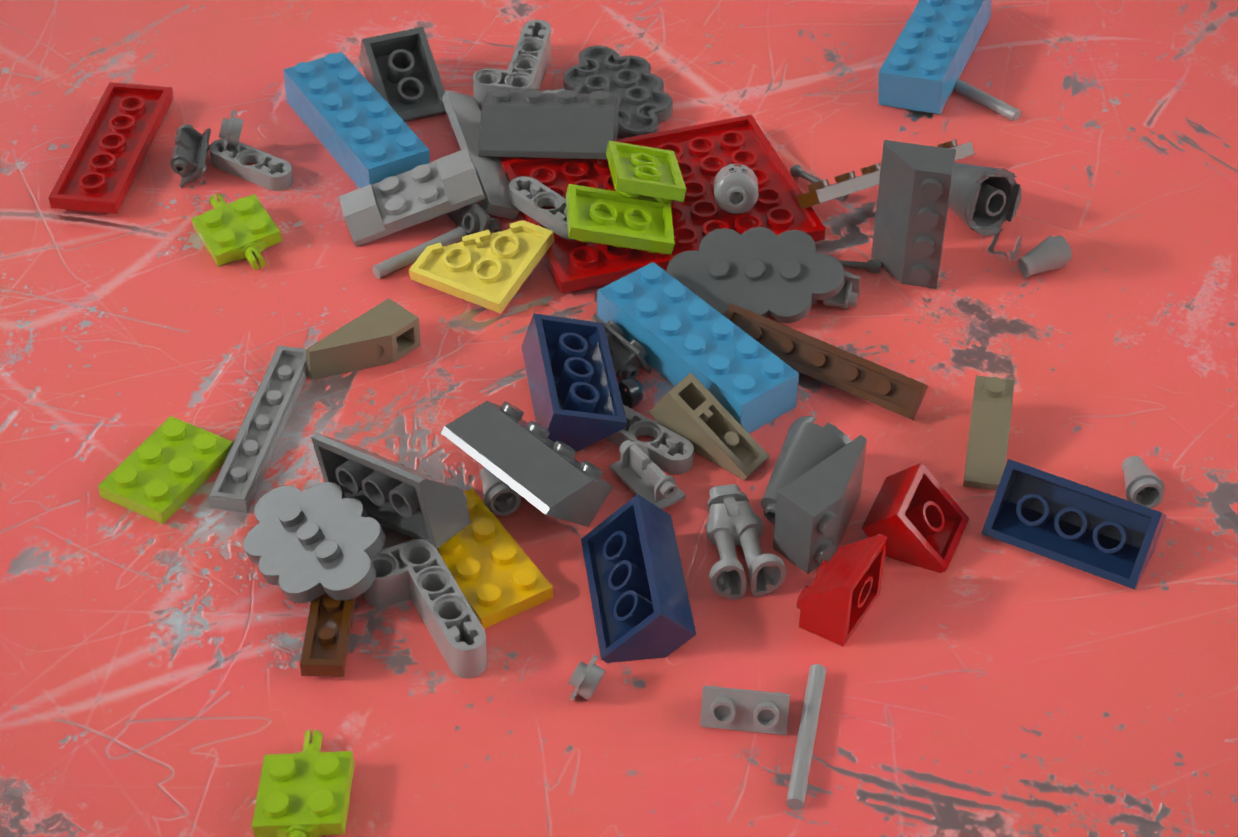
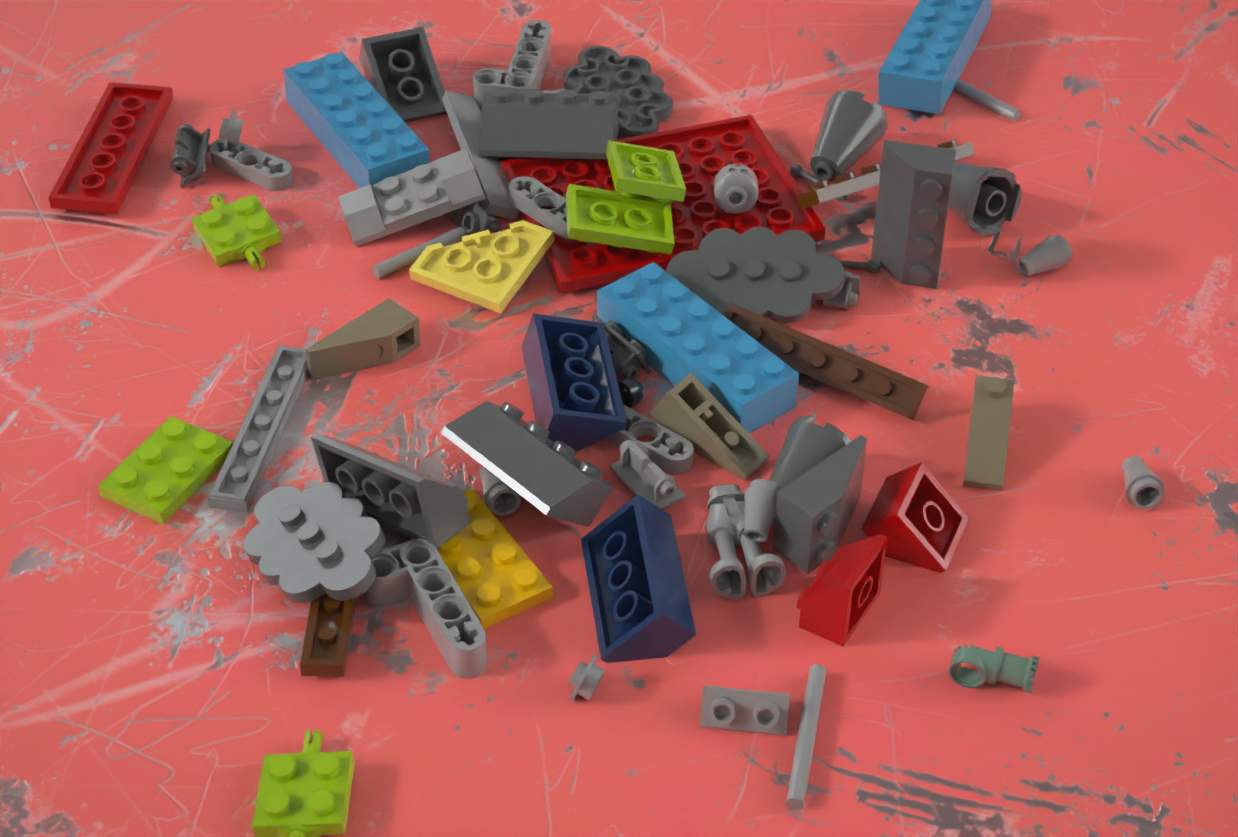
(760, 509): none -> light grey cone
(846, 133): none -> dark grey cone
(992, 667): none -> sand green connector
(1073, 524): dark blue slope -> none

